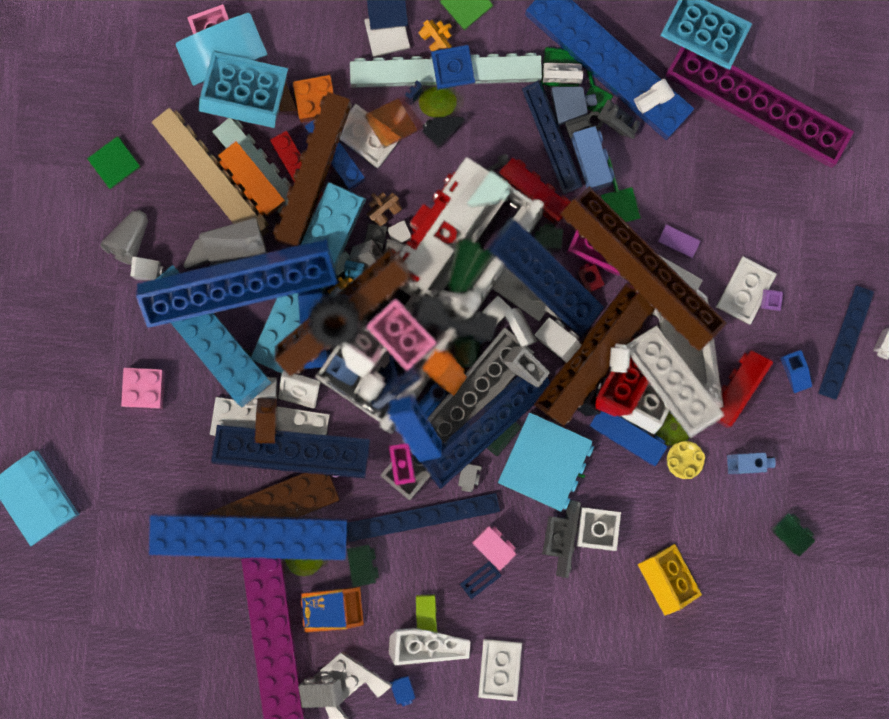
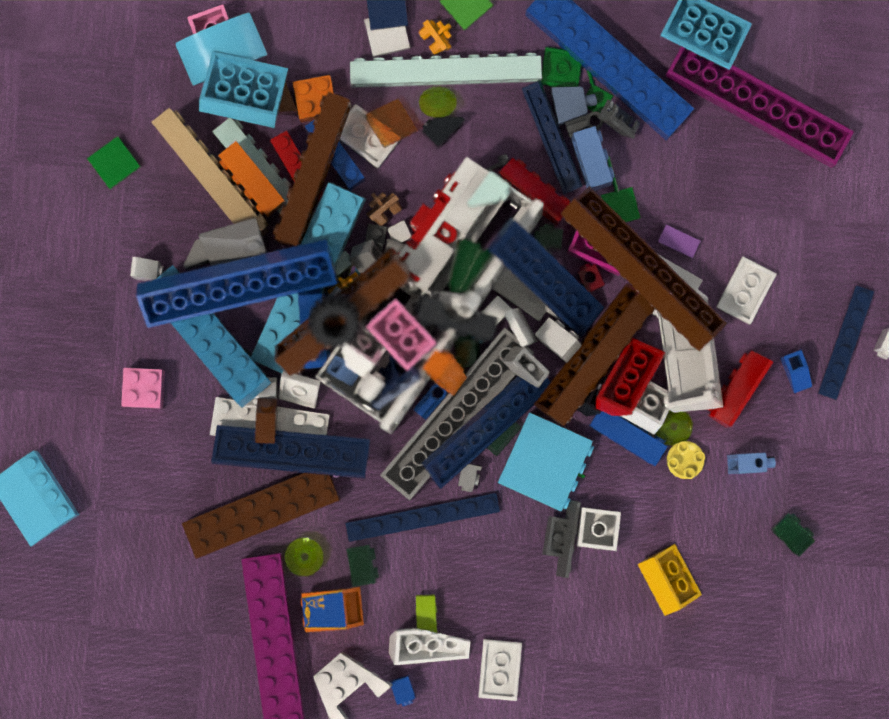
(126, 237): light grey cone -> none
(247, 536): blue brick -> none
(321, 692): light grey brick -> none
(353, 269): dark azure tile -> none
(402, 464): dark pink brick -> none
(414, 93): dark blue tile -> none
(415, 428): blue brick -> none
(453, 67): blue tile -> none
(493, 570): dark blue tile -> none
(494, 547): bright pink brick -> none
(562, 73): white bracket -> none
(619, 358): white brick -> none
(659, 93): white piece -> none
(674, 381): white plate -> none
(772, 299): medium lavender tile -> none

